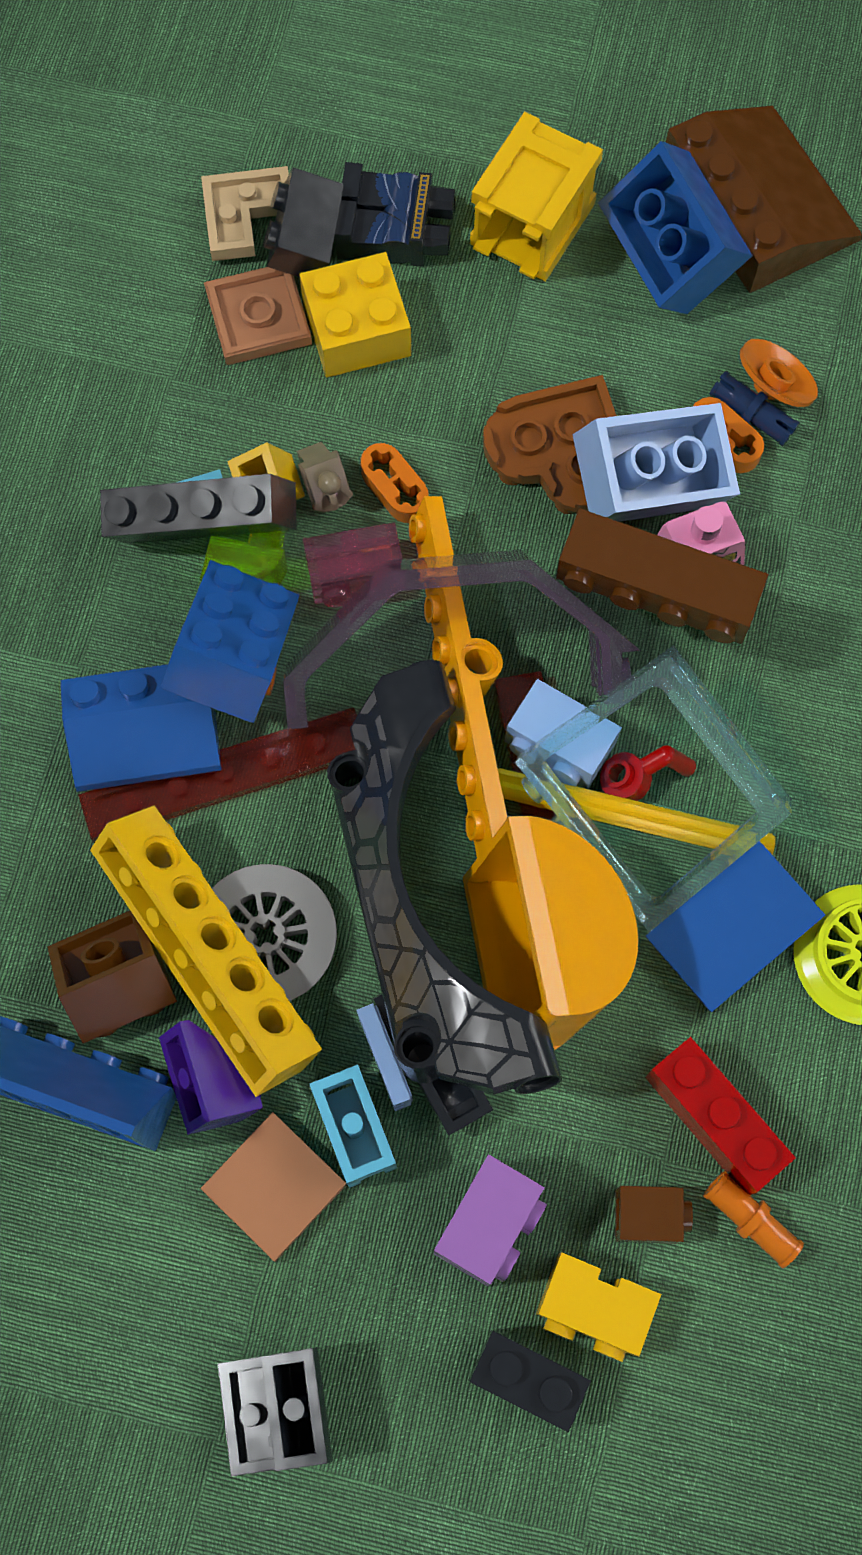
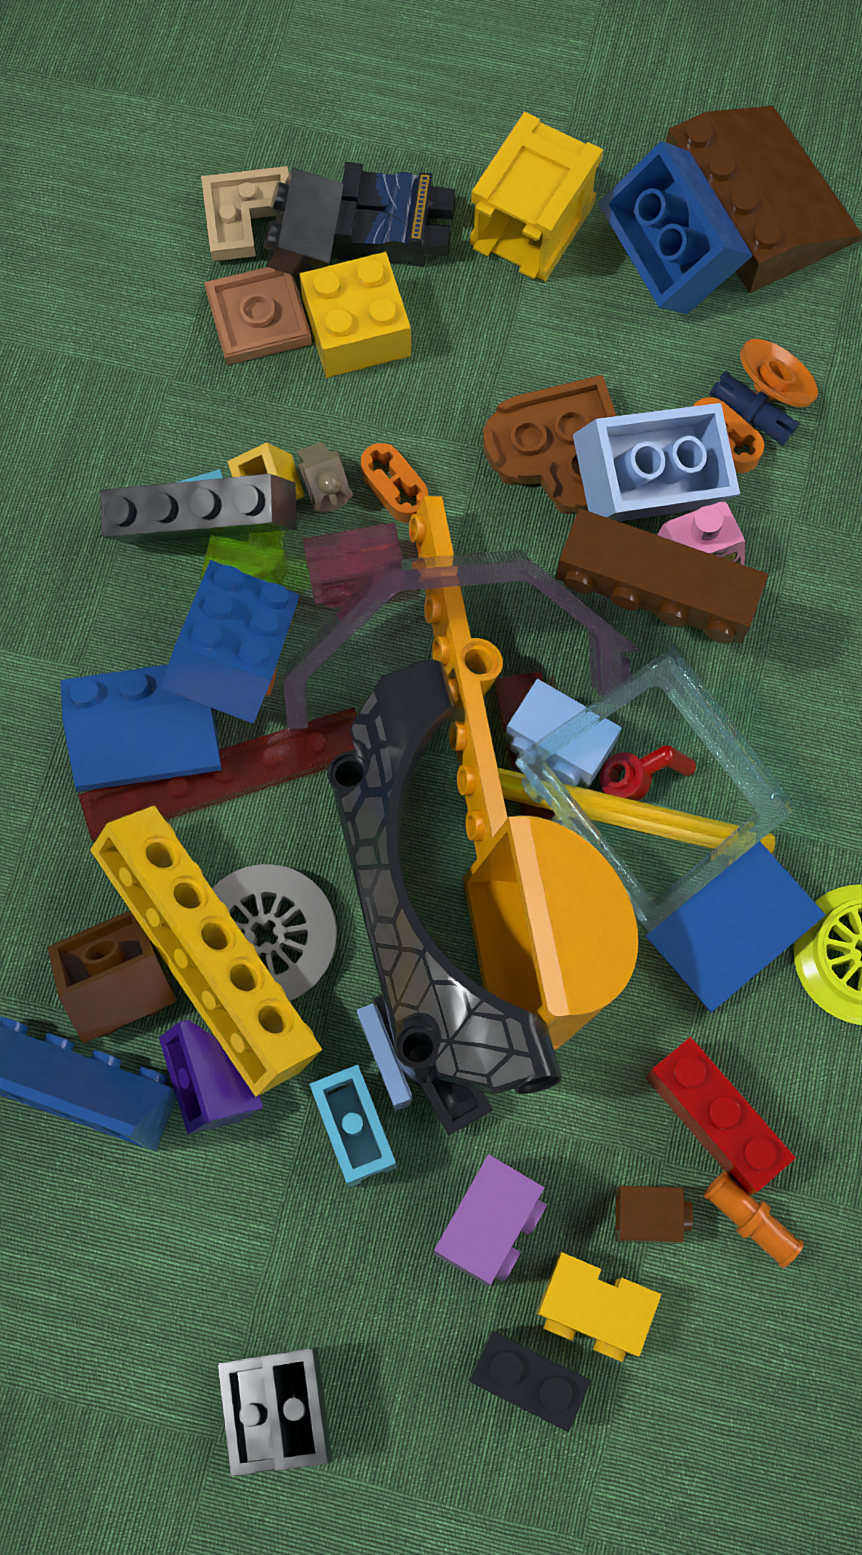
(273, 1187): nougat tile -> none

